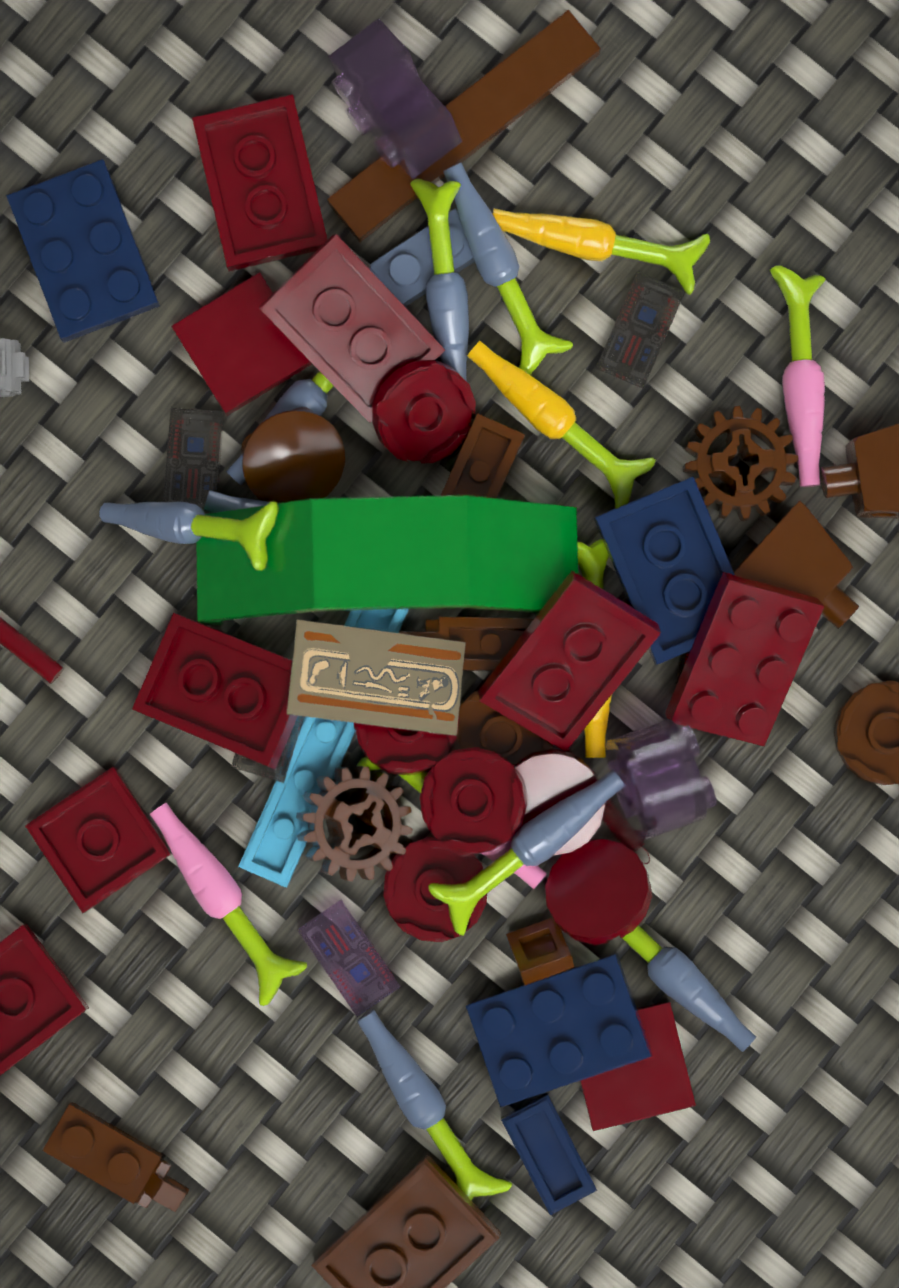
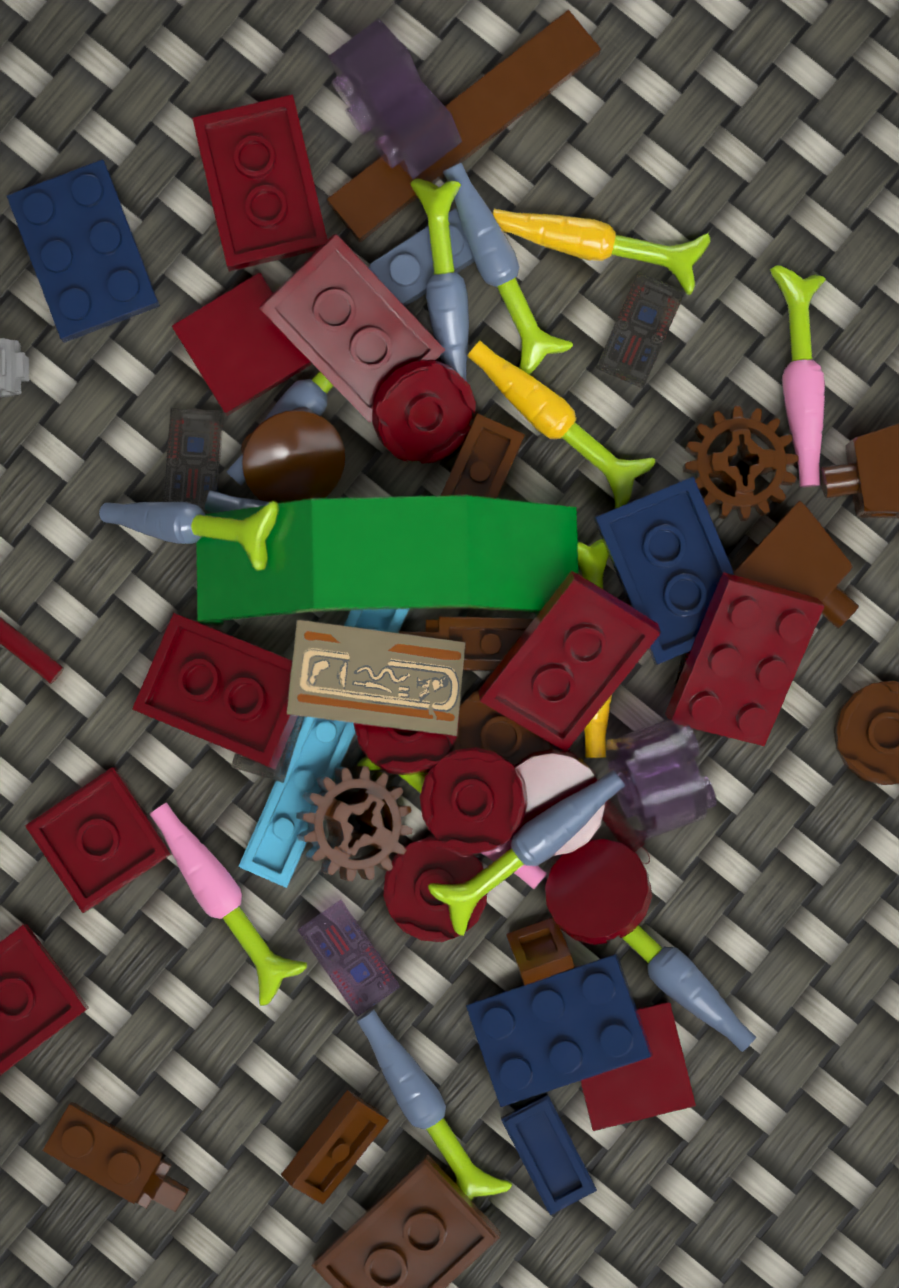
(334, 1147): none -> reddish brown plate

